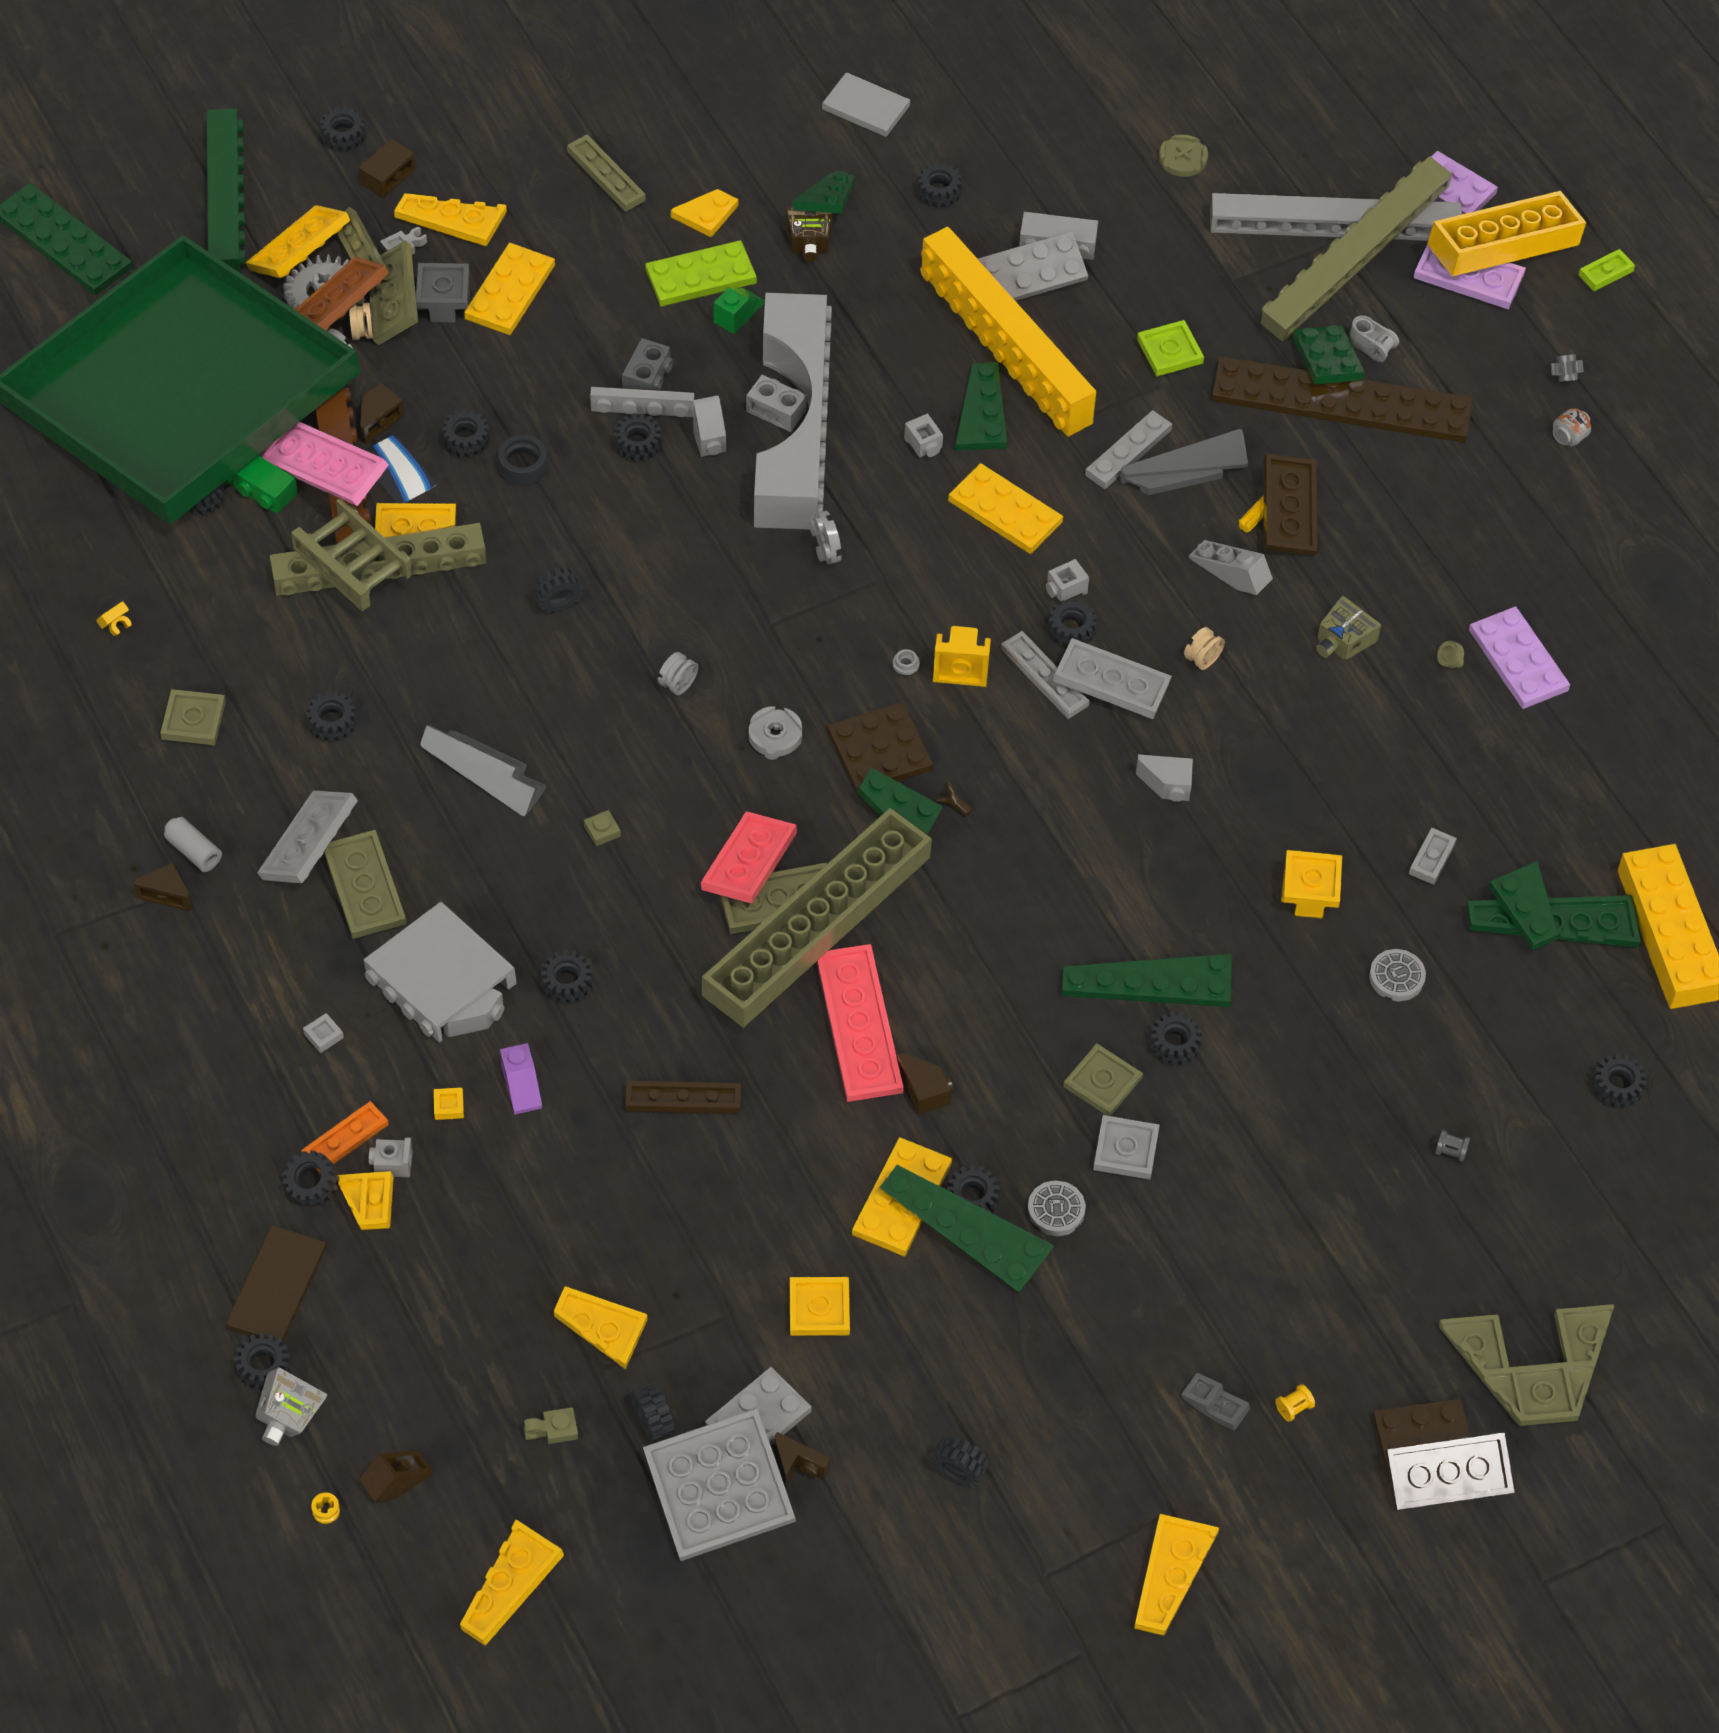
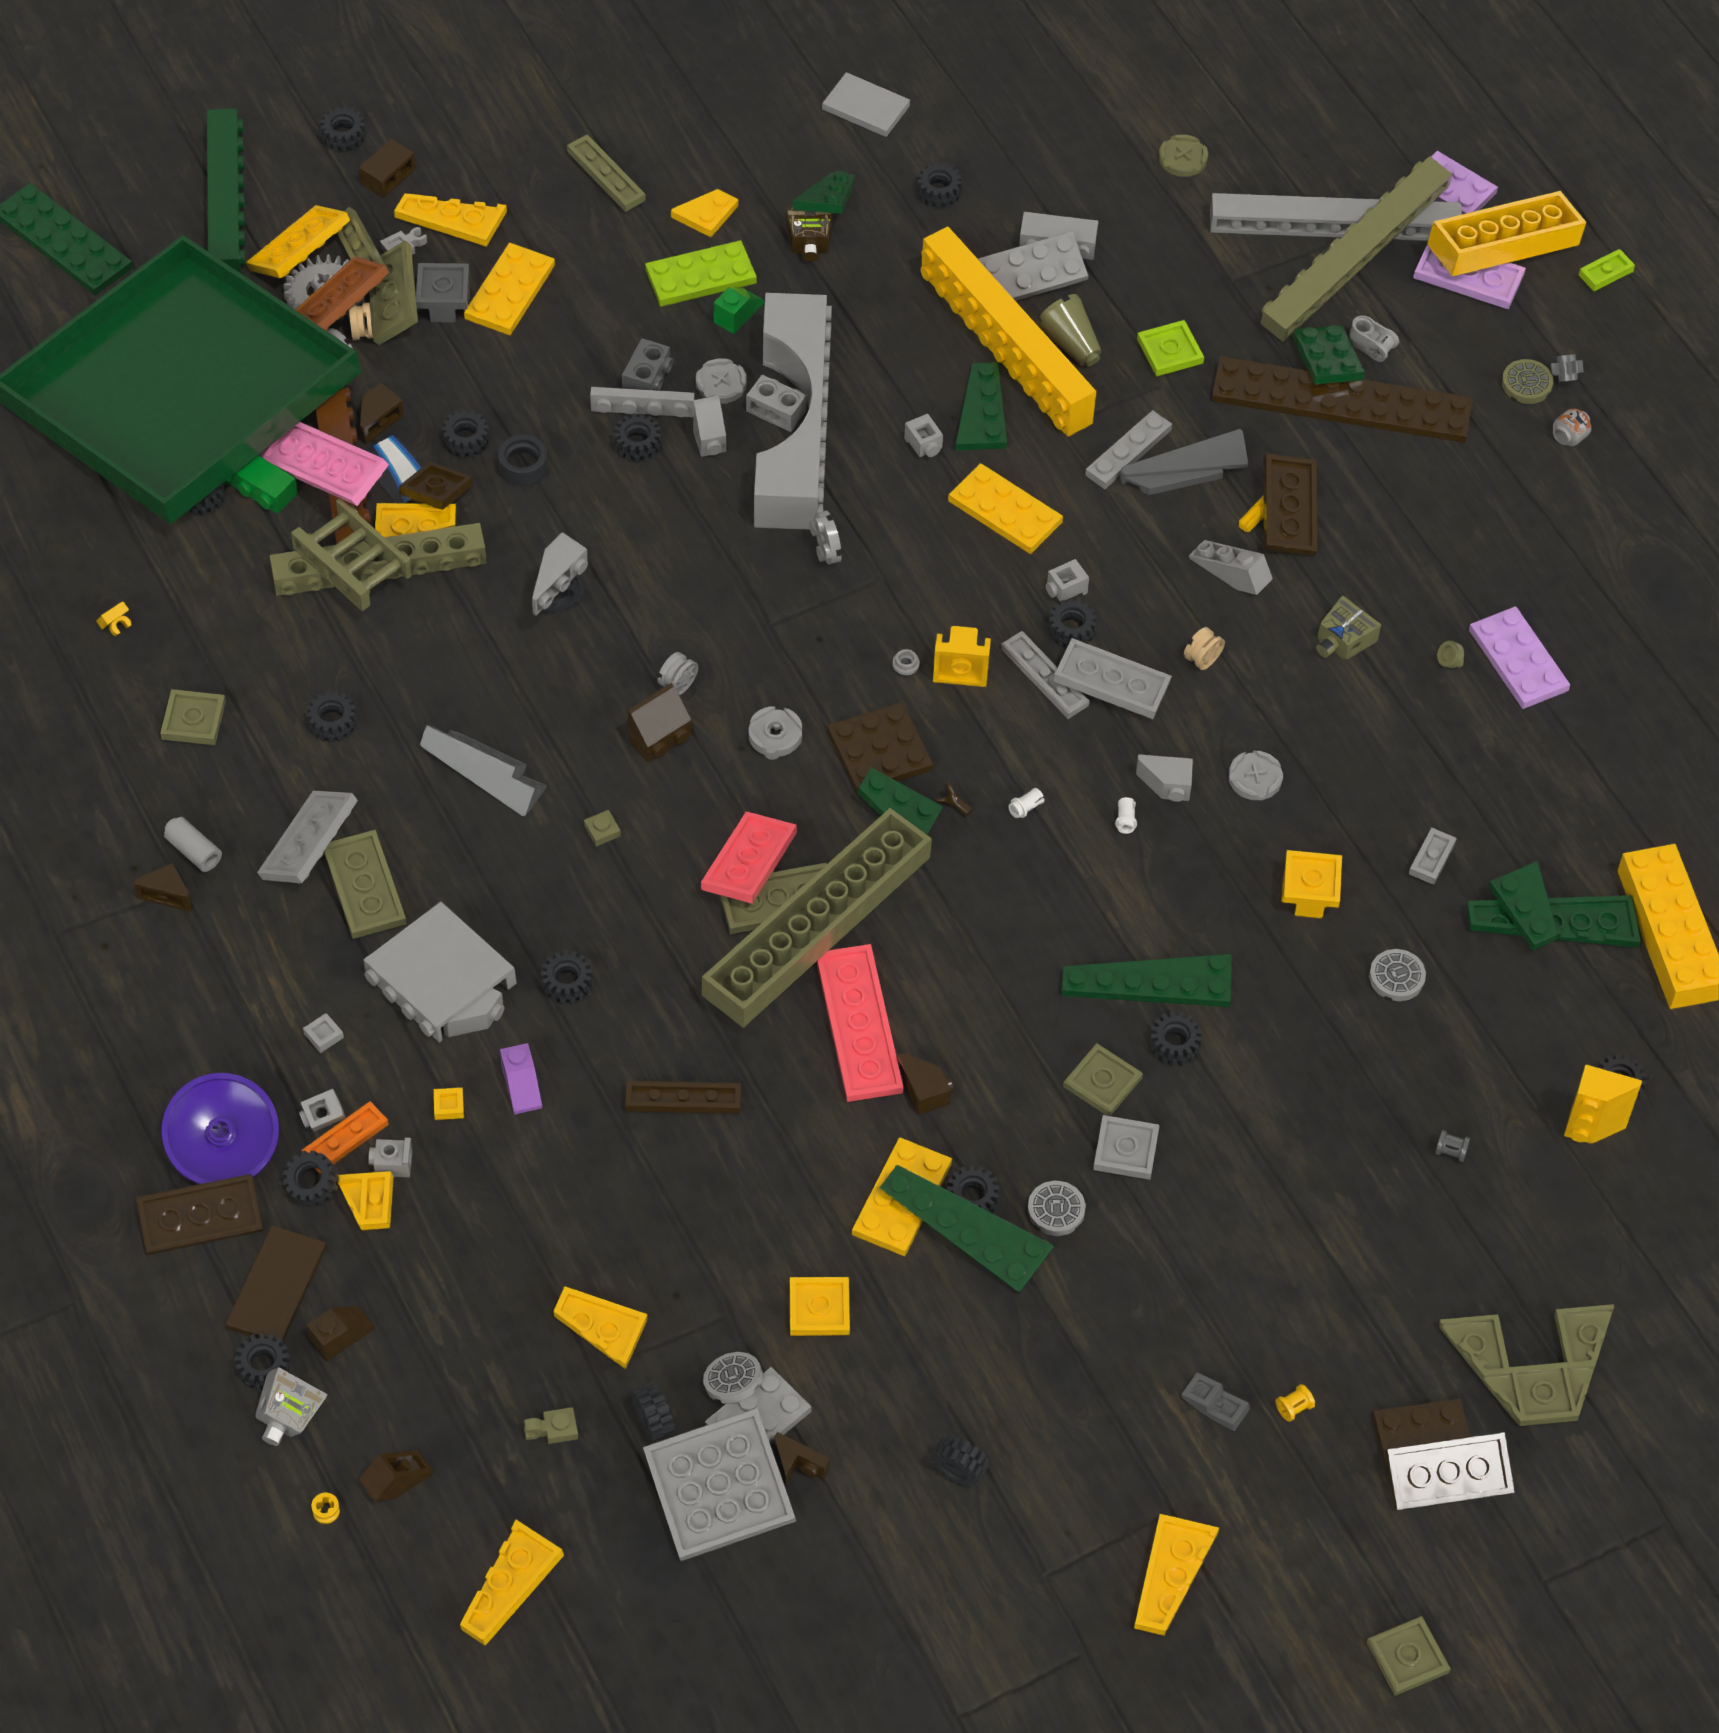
(199, 1214): none -> dark brown tile
(220, 1128): none -> dark purple dish
(326, 1100): none -> light grey brick
(338, 1330): none -> dark brown slope
(435, 485): none -> dark brown plate
(559, 565): none -> light grey slope
(658, 723): none -> slope
(721, 379): none -> light grey tile
(733, 1377): none -> light grey tile
(1020, 806): none -> white pin
(1071, 330): none -> olive cone
(1126, 812): none -> white pin
(1255, 775): none -> light grey tile
(1408, 1655): none -> olive tile
(1527, 381): none -> olive tile
(1601, 1105): none -> yellow slope

